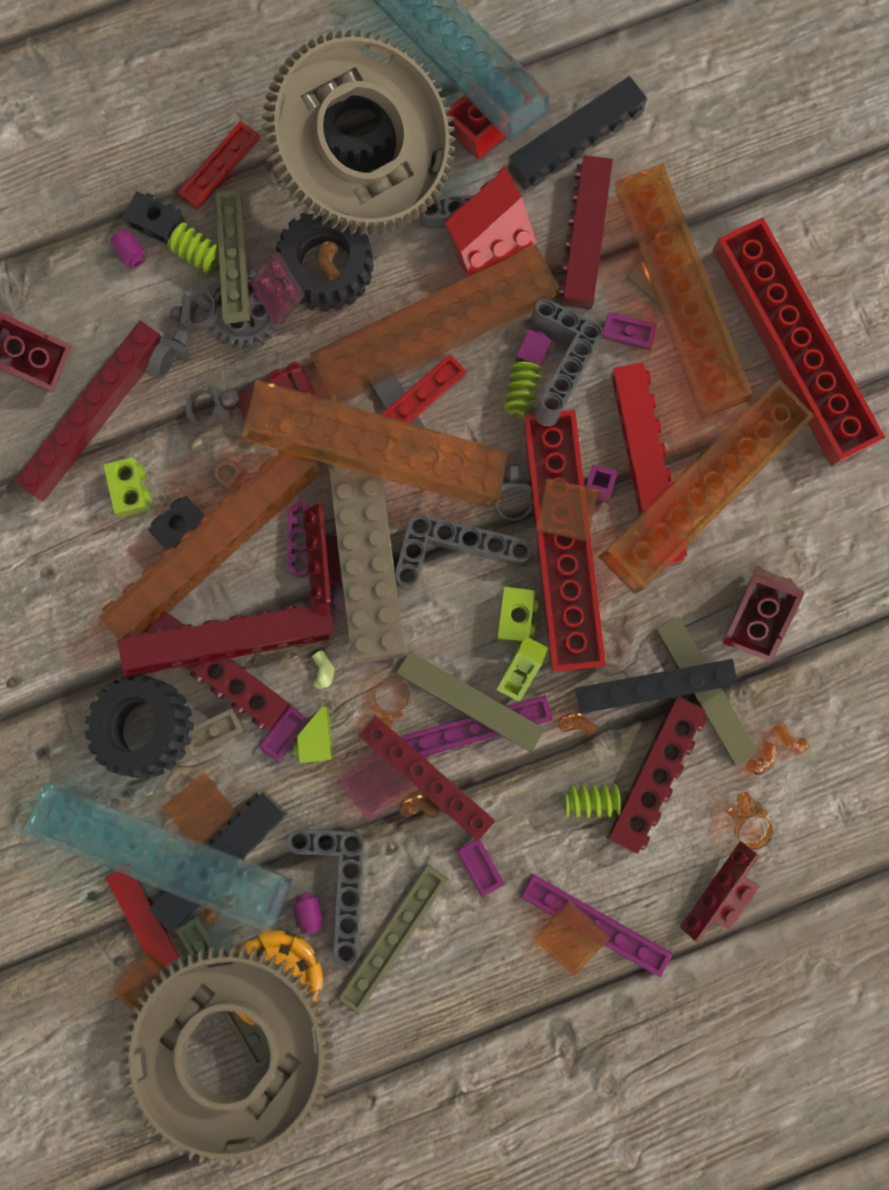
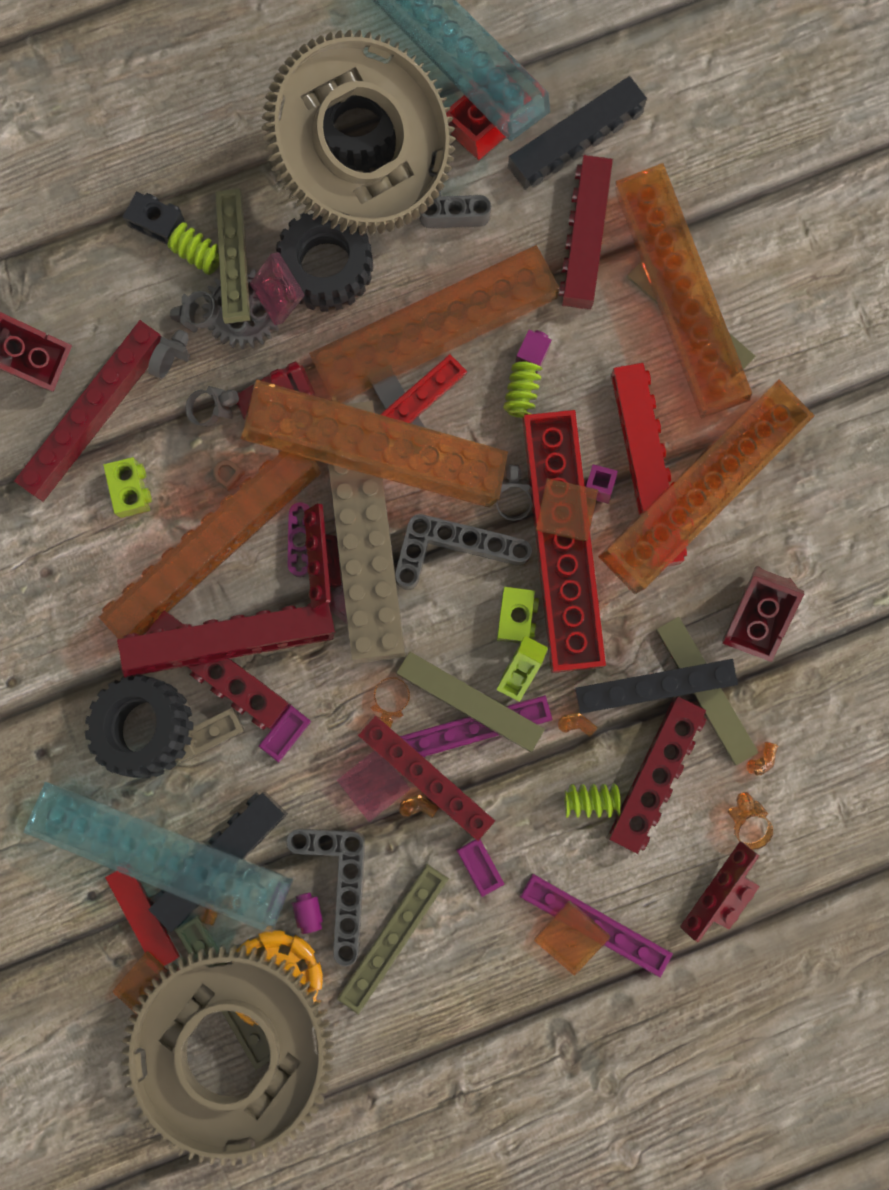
(128, 249): magenta brick -> none
(162, 528): black brick -> none
(200, 809): clear orange tile -> none
(219, 165): red tile -> none
(315, 739): lime slope -> none
(325, 258): clear orange arm -> none
(325, 671): yellowish green arm -> none
(490, 225): red wedge -> none
(580, 337): dark grey beam -> none
(629, 331): magenta plate -> none
(788, 740): clear orange arm -> none
(797, 341): red brick -> none

